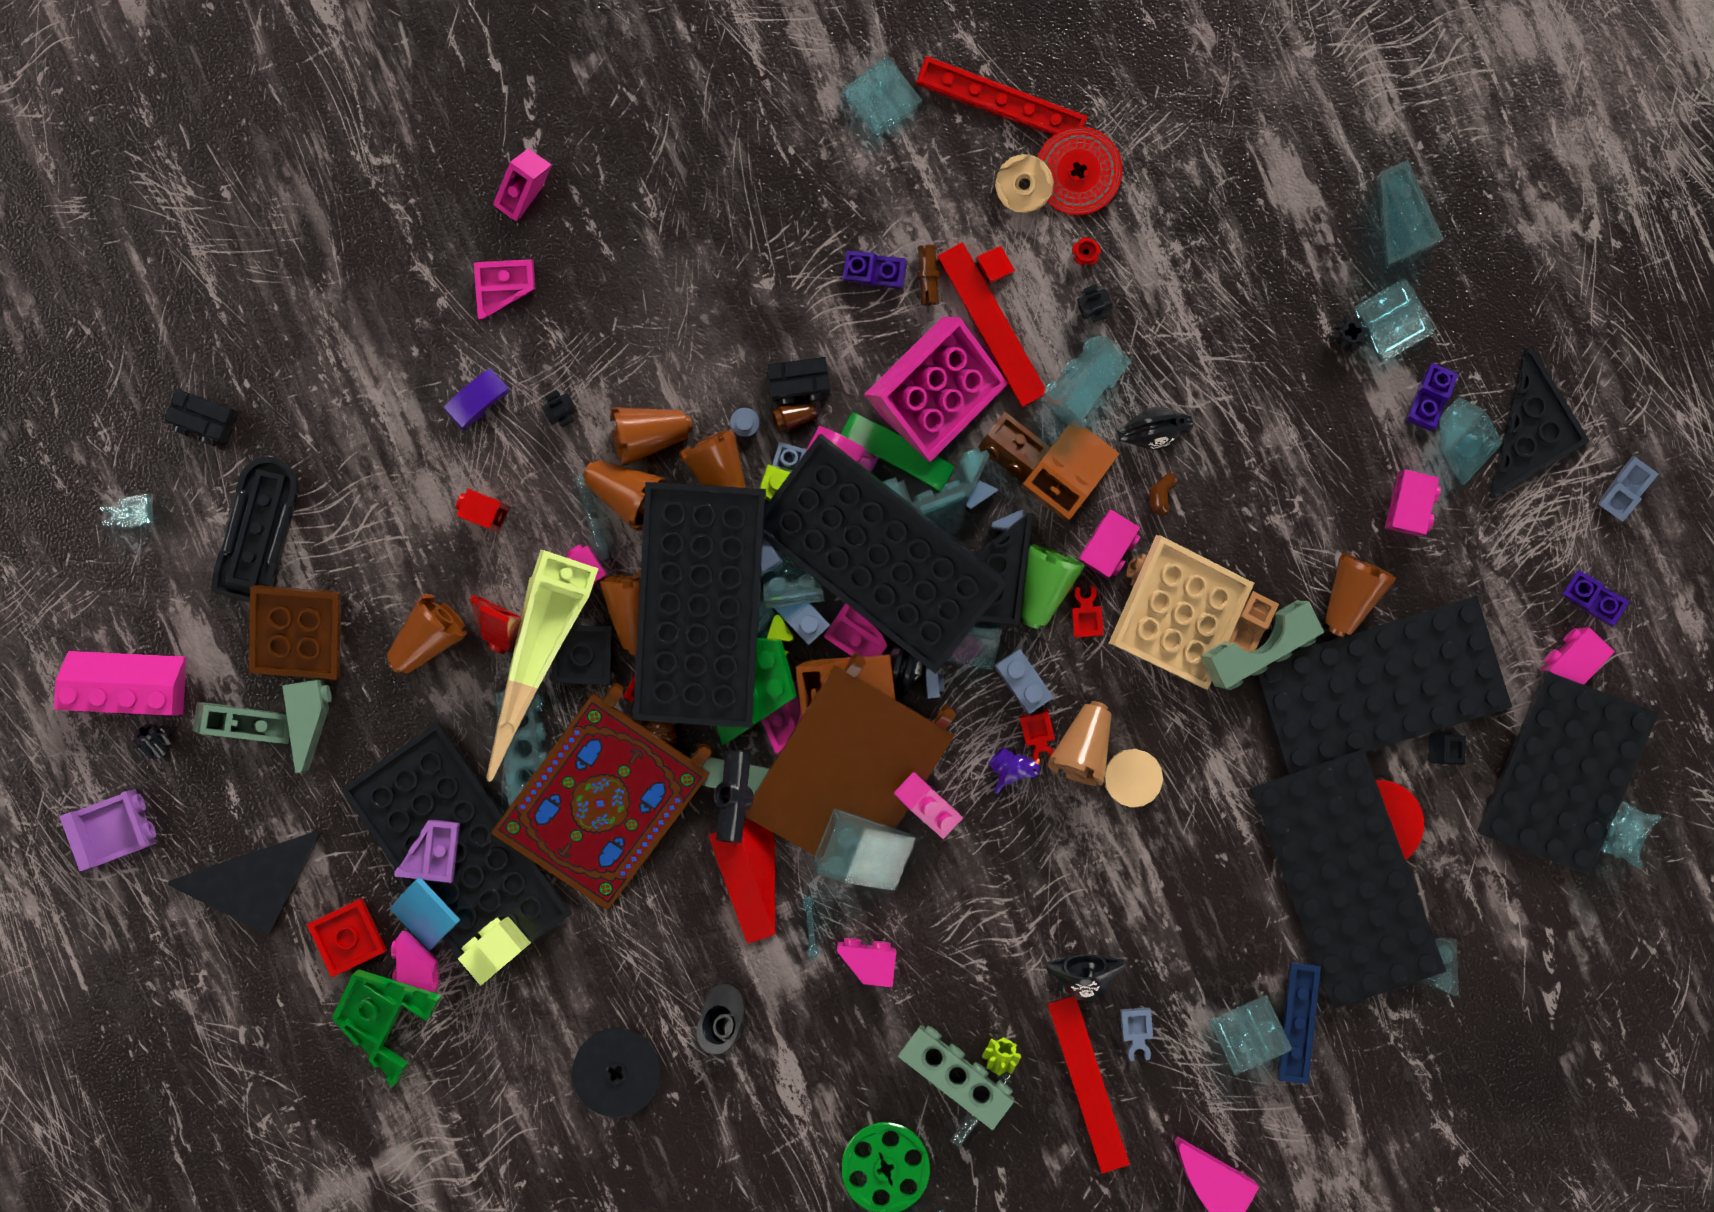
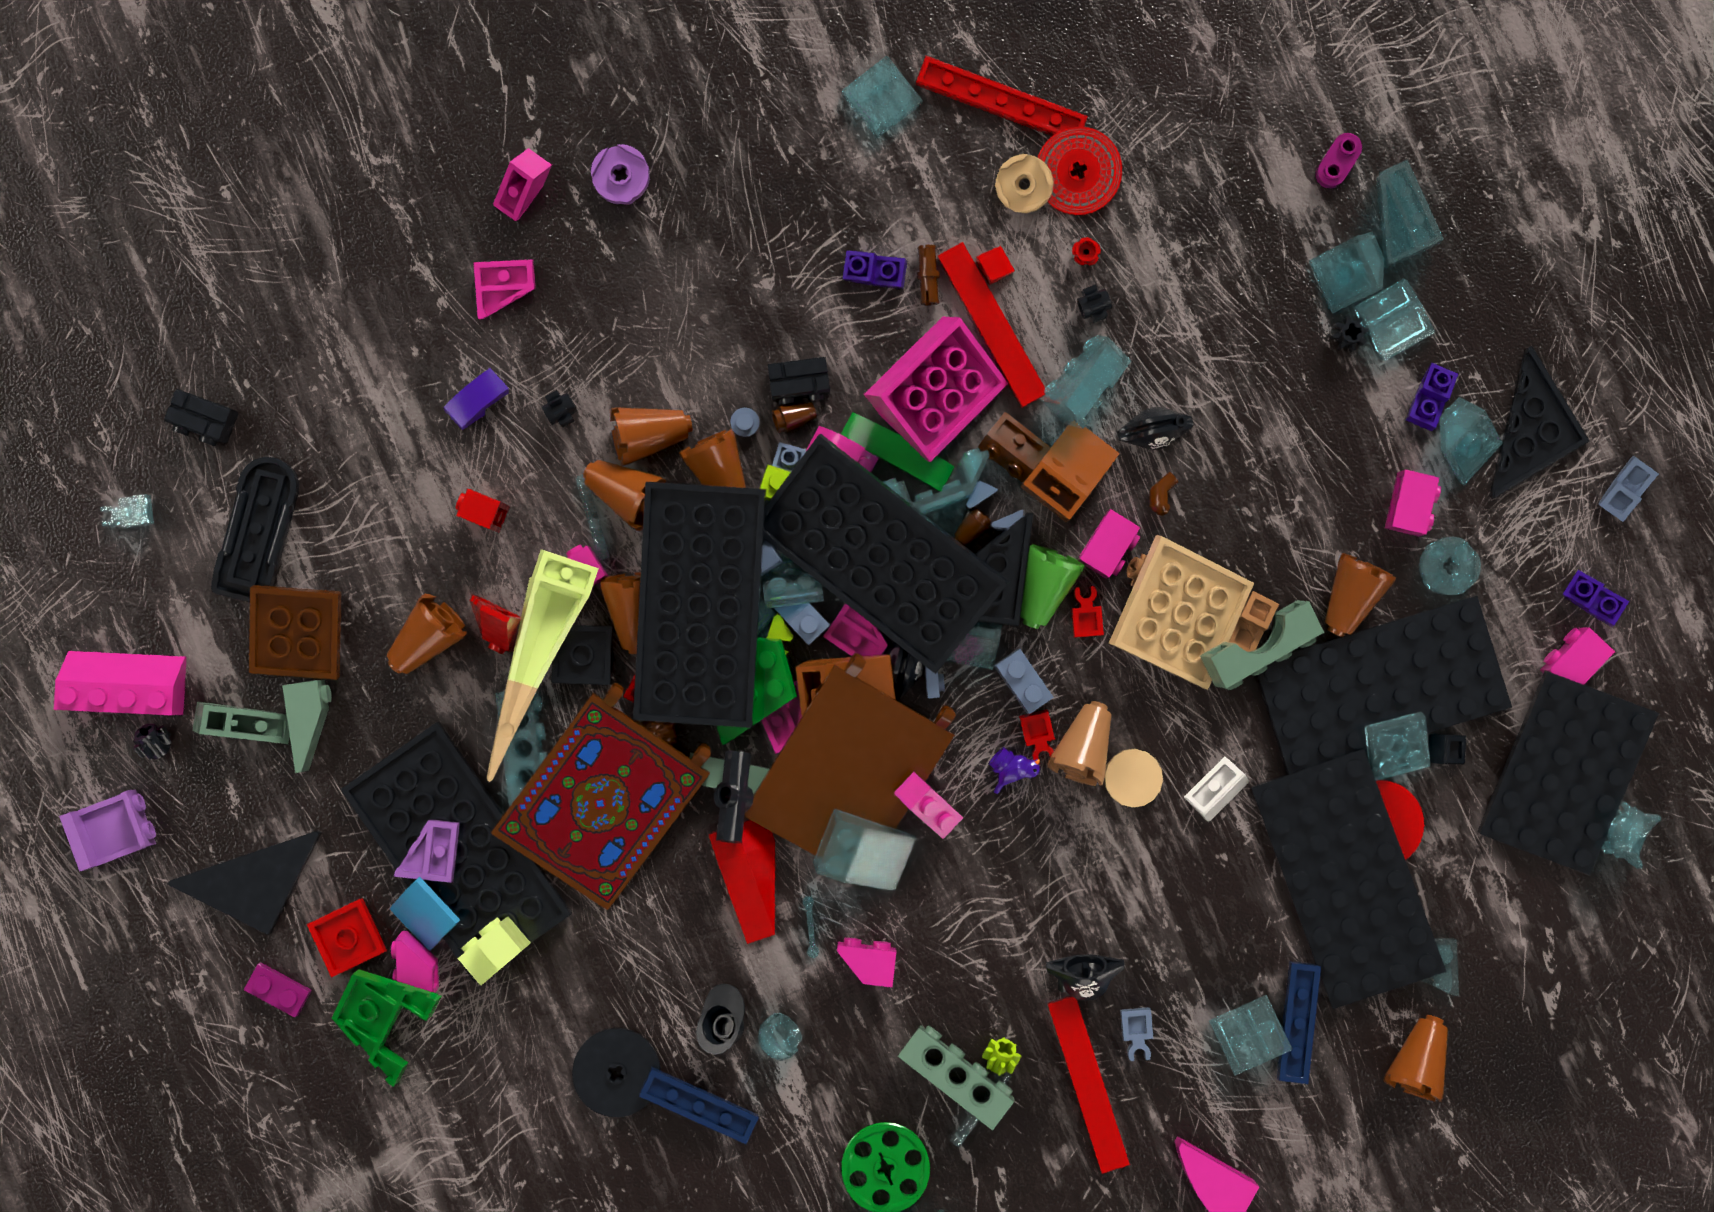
(277, 990): none -> magenta plate
(626, 190): none -> medium lavender plate
(698, 1105): none -> dark blue plate
(779, 1037): none -> clear light blue hair
(972, 527): none -> reddish brown cone
(1216, 789): none -> white slope
(1339, 159): none -> magenta plate
(1350, 271): none -> clear light blue slope
(1397, 745): none -> clear light blue plate
(1421, 1060): none -> dark orange cone
(1438, 553): none -> clear light blue plate

